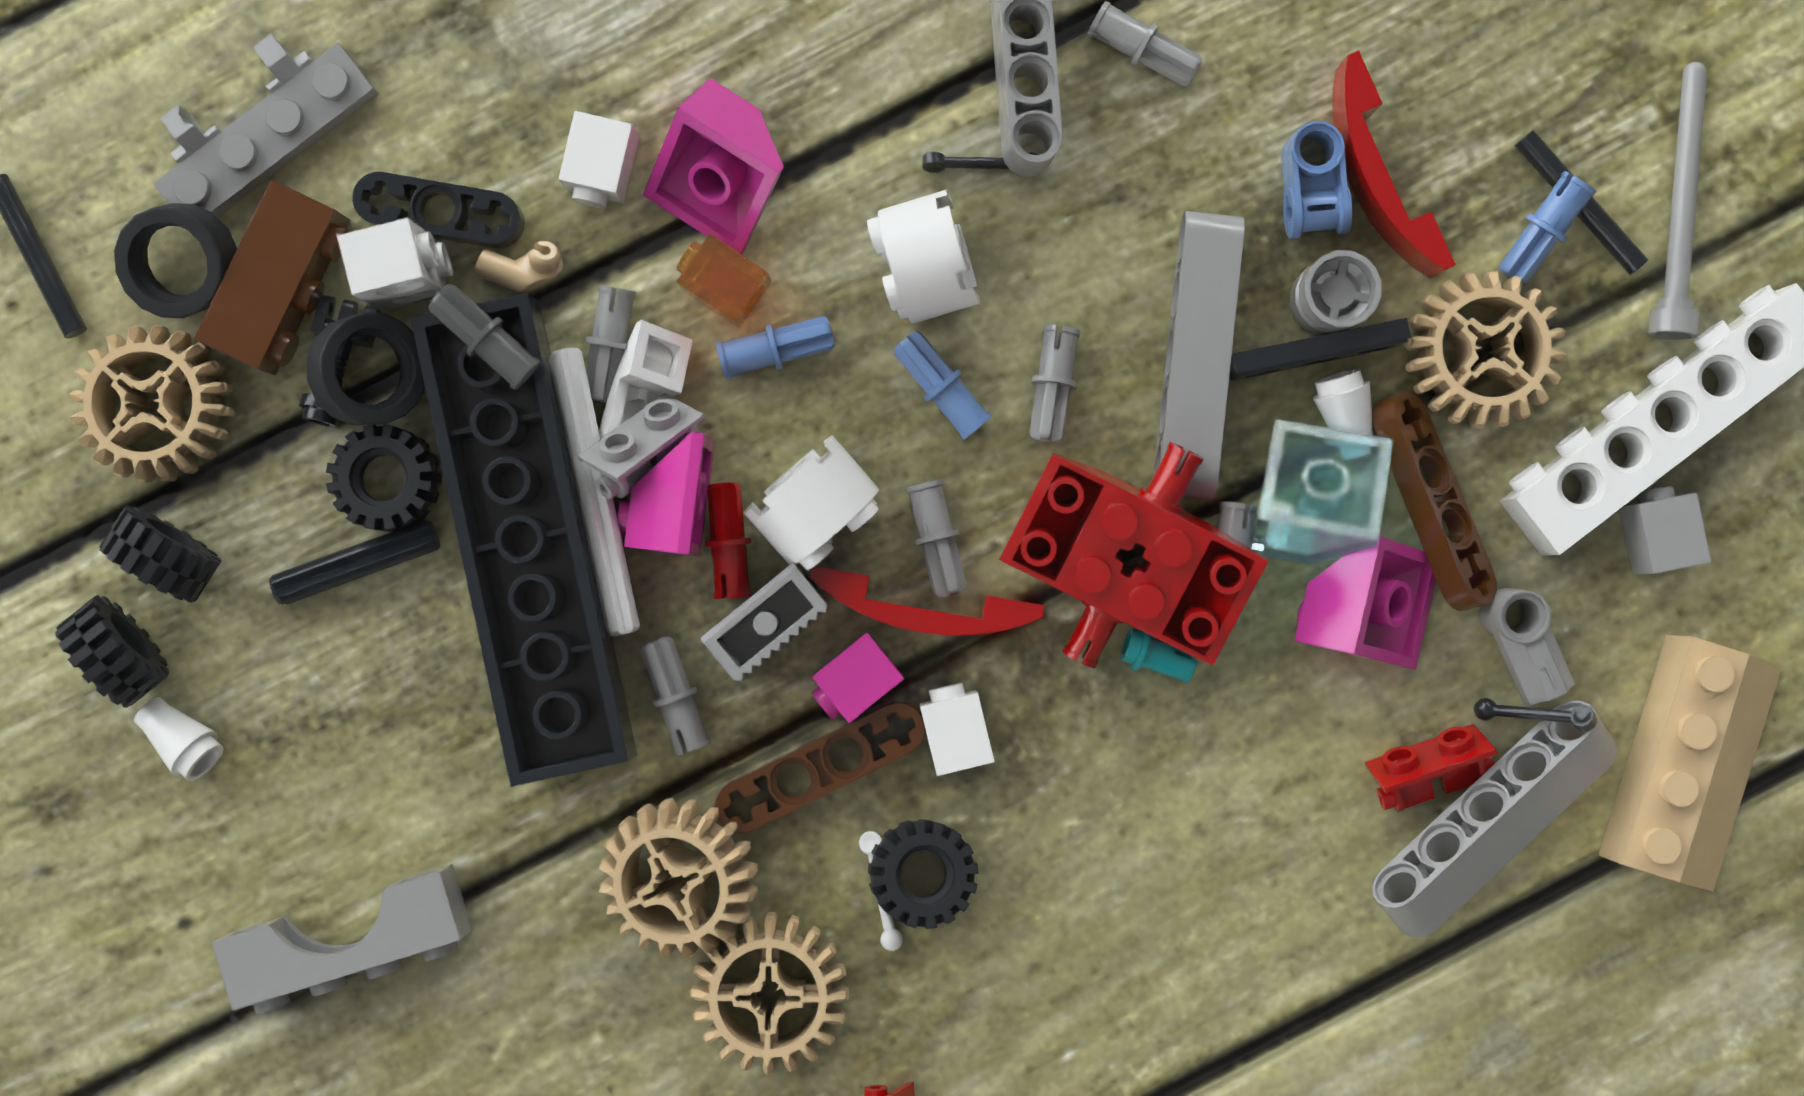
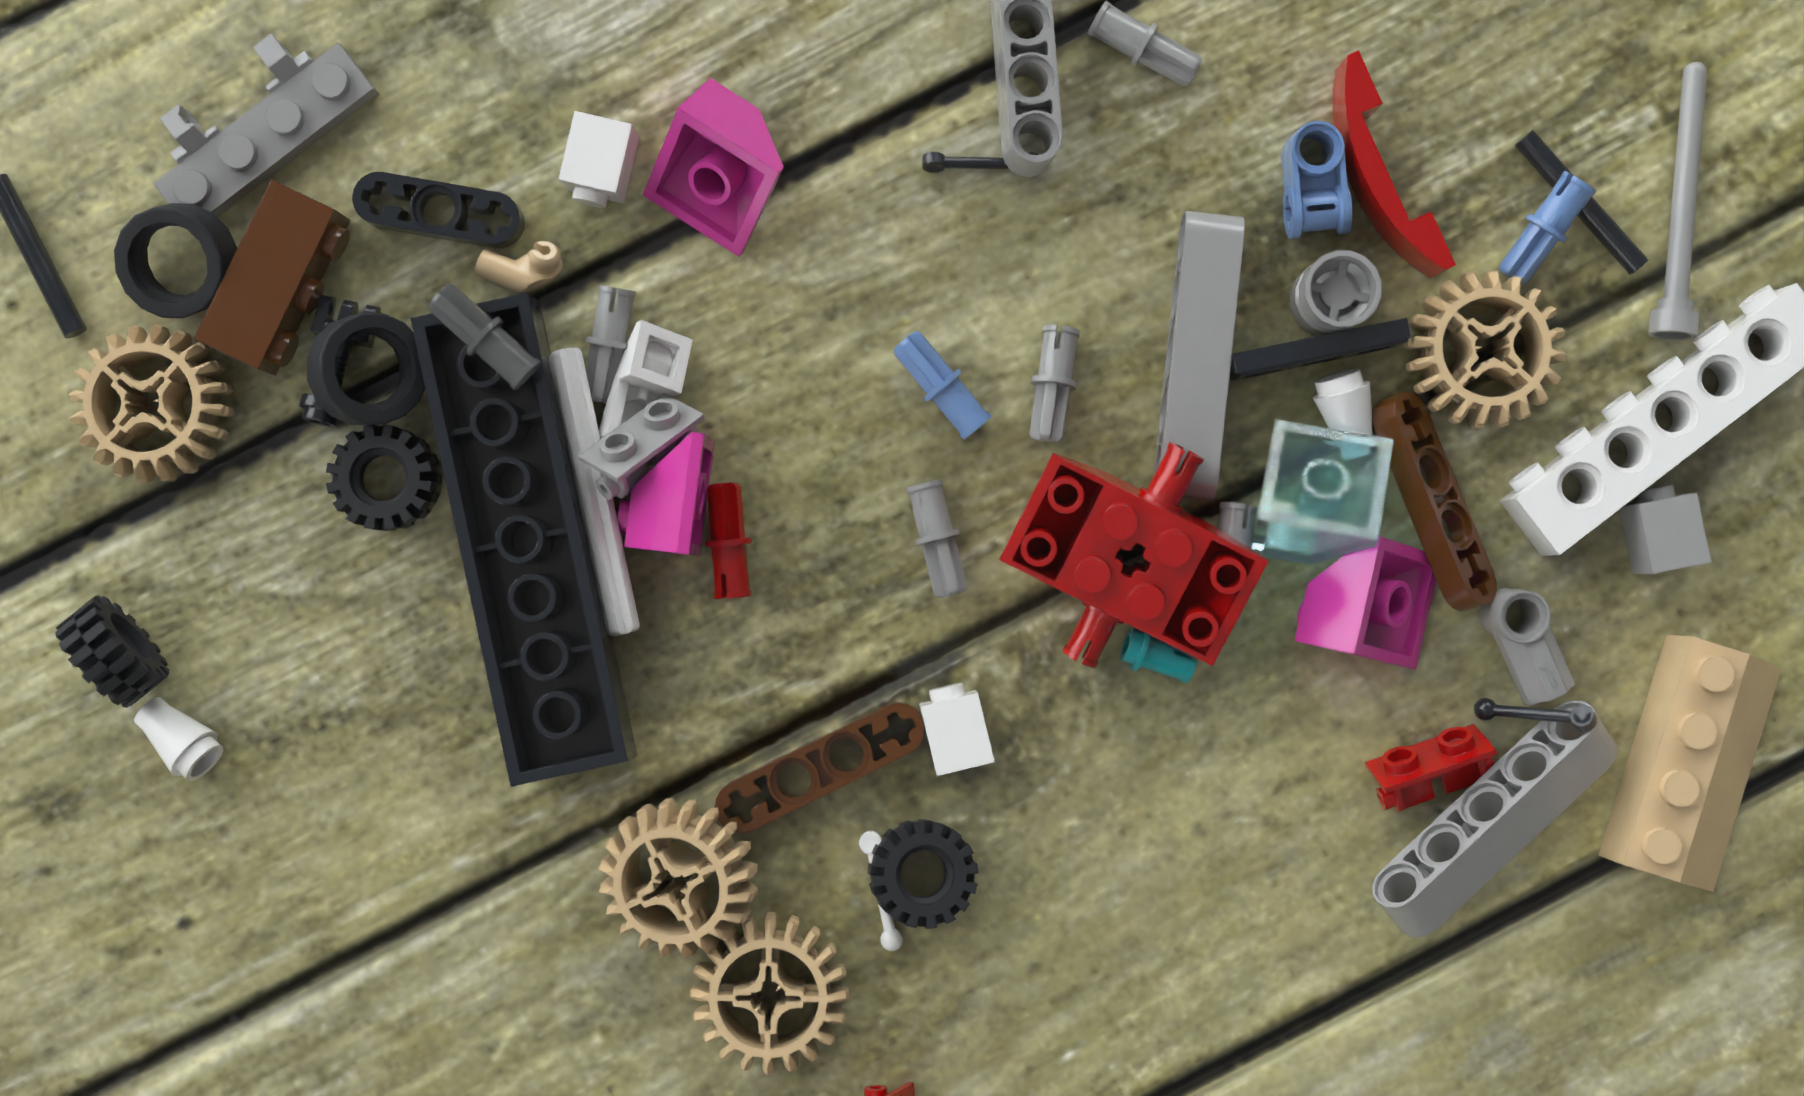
(159, 554): black tyre -> none
(276, 958): light grey arch -> none
(354, 562): black axle -> none
(394, 264): white brick -> none
(674, 696): light grey axle -> none
(722, 279): clear orange brick -> none
(765, 622): light grey brick -> none
(775, 346): medium blue axle -> none
(813, 504): white brick -> none
(855, 679): dark pink brick -> none
(925, 257): white brick -> none
(996, 613): red slope -> none

